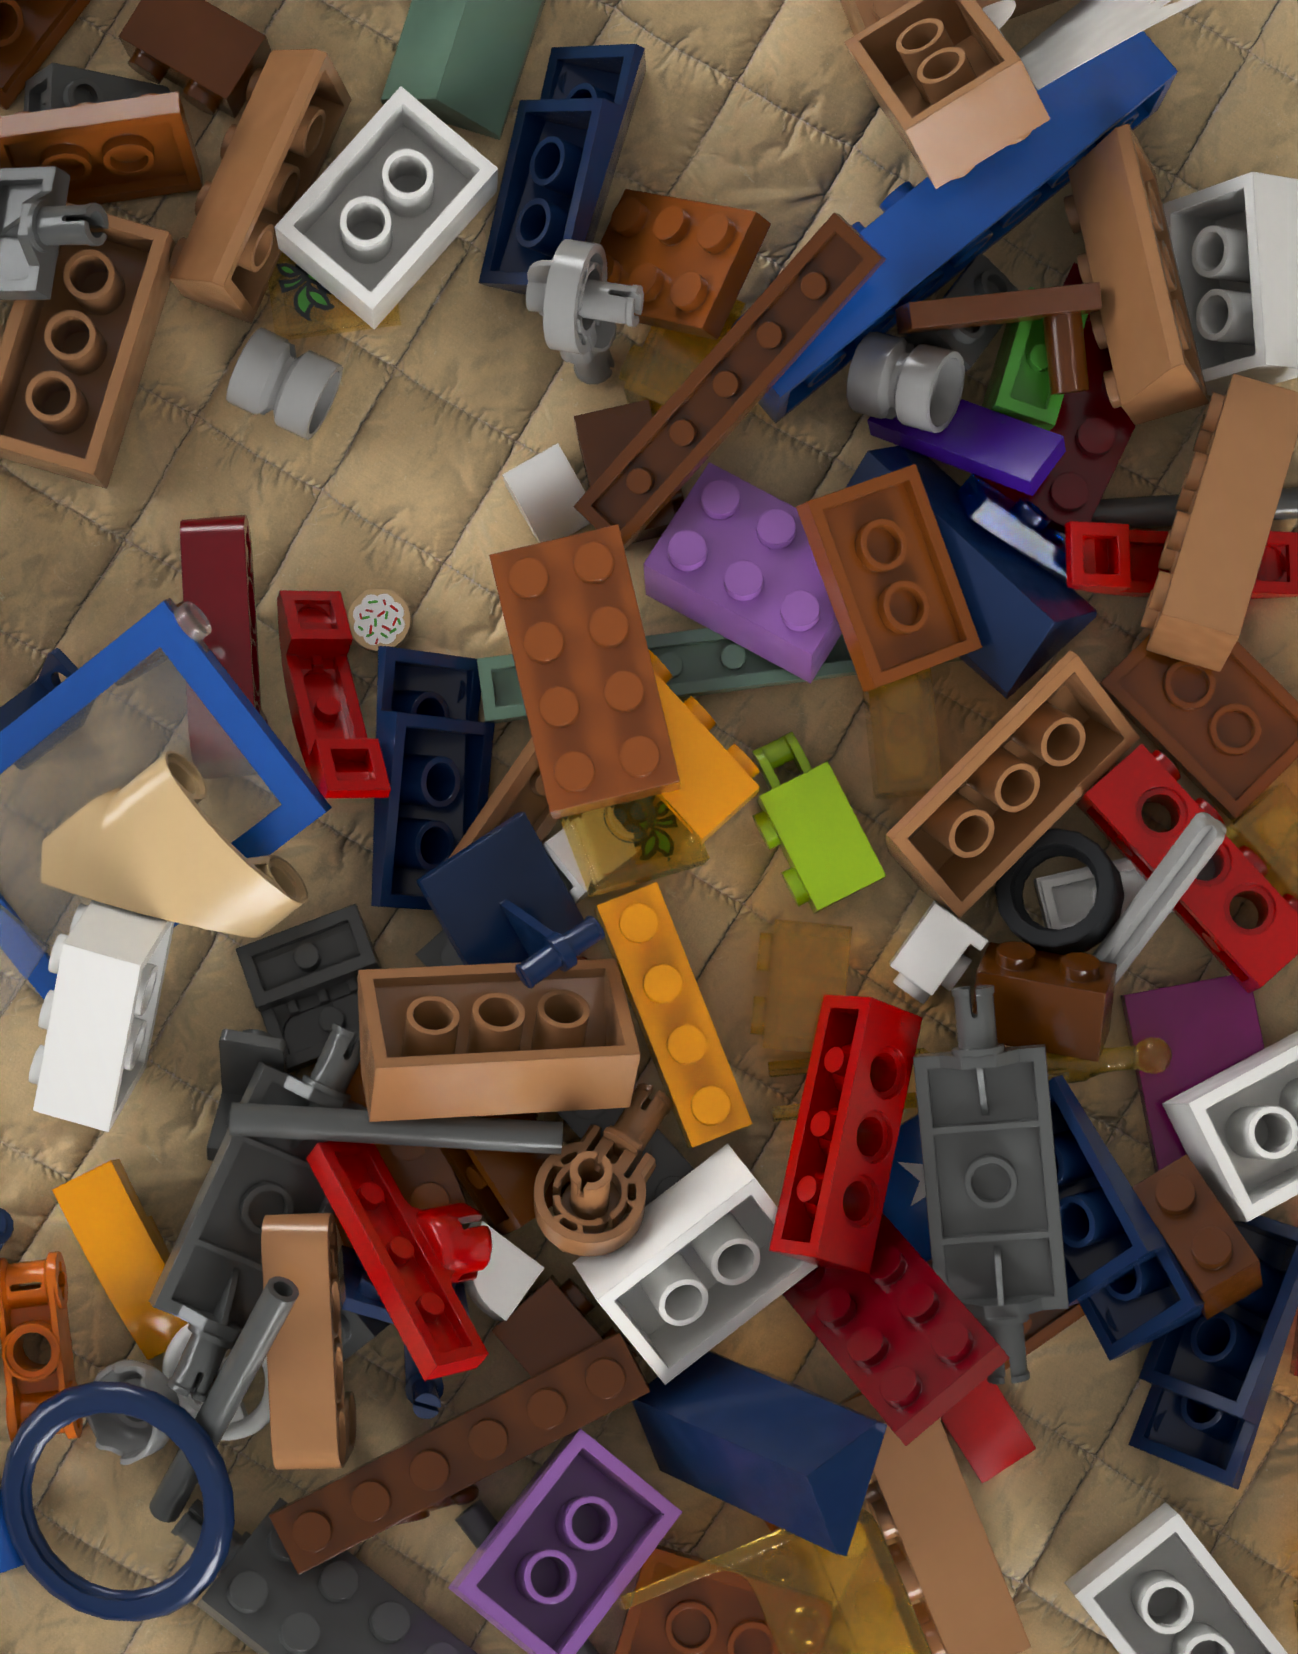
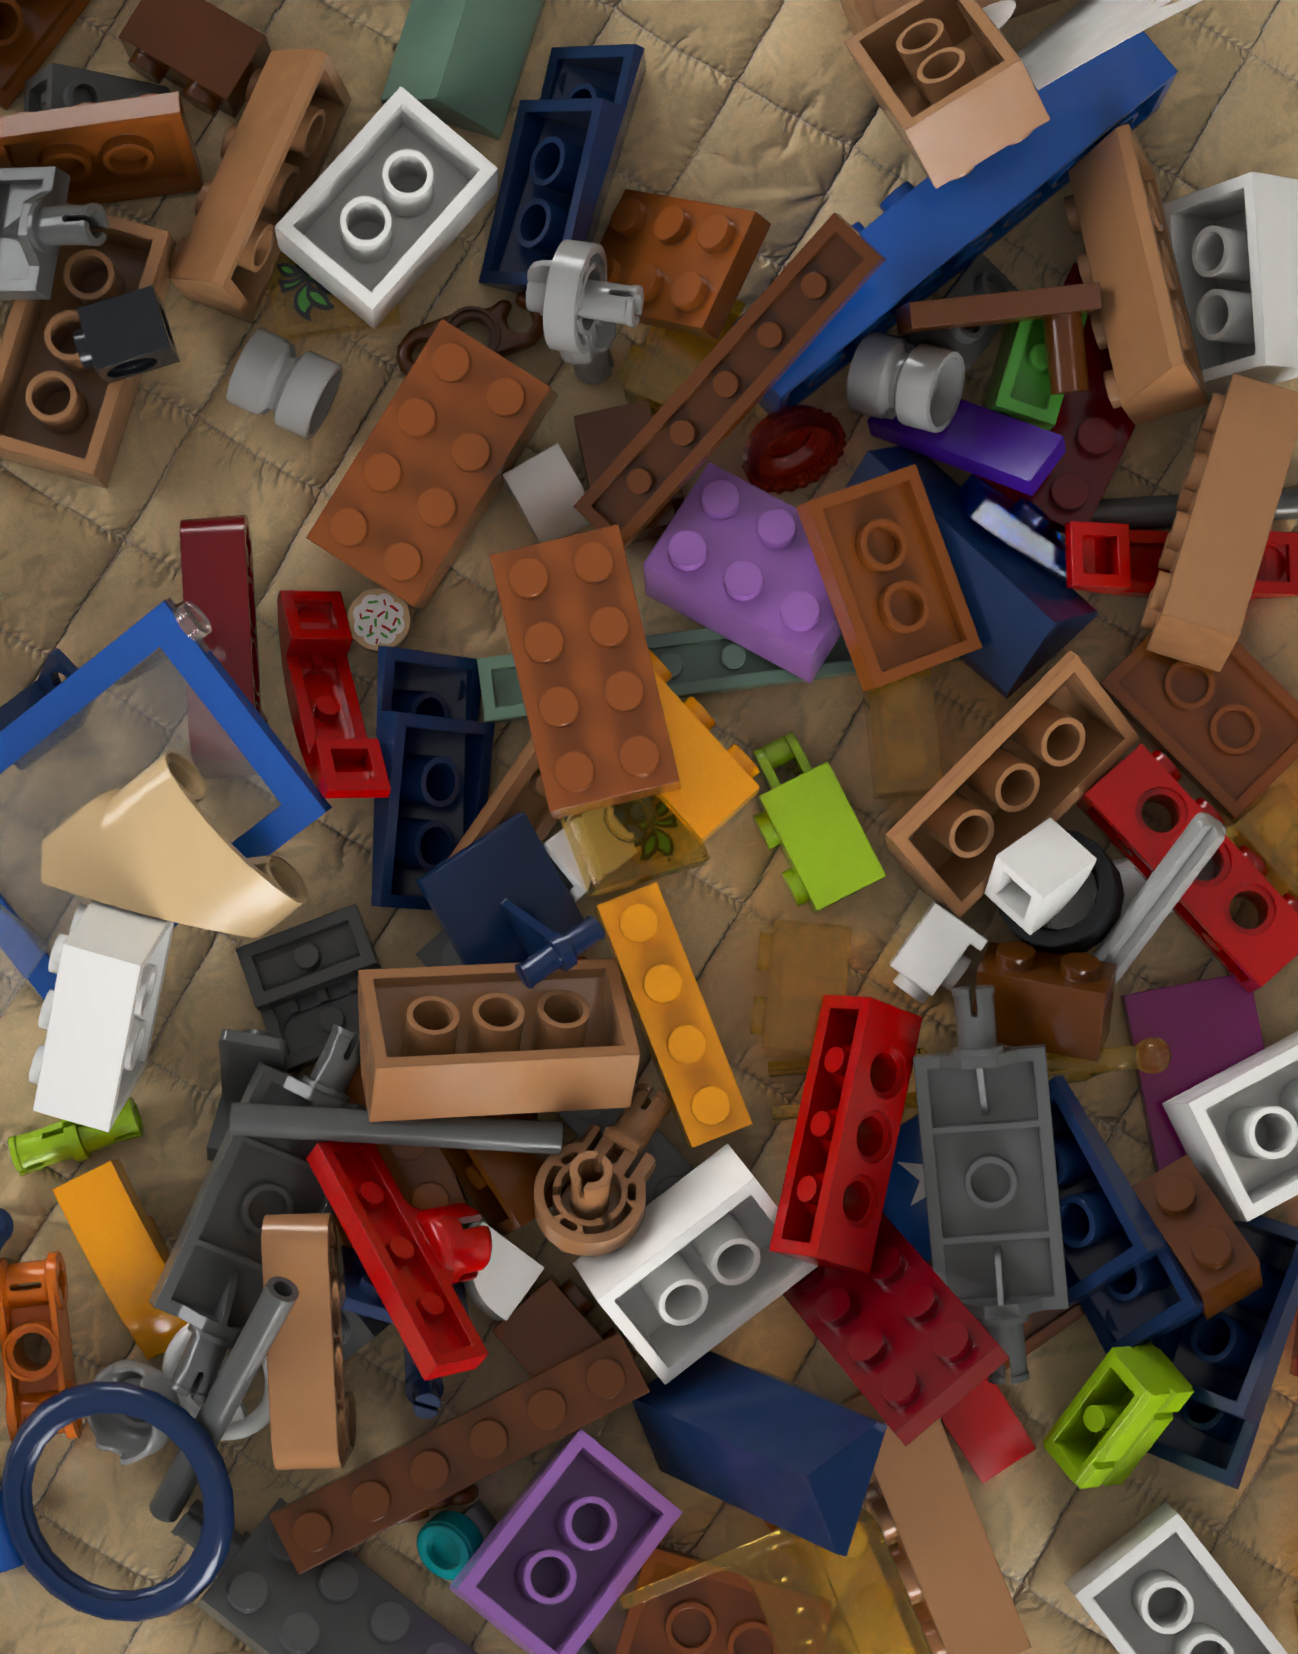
(71, 1140): none -> lime pin
(125, 335): none -> black brick
(432, 465): none -> dark orange brick
(448, 1543): none -> teal tile
(502, 341): none -> reddish brown piece
(792, 448): none -> clear red hat
(1038, 875): none -> white brick
(1117, 1416): none -> lime brick

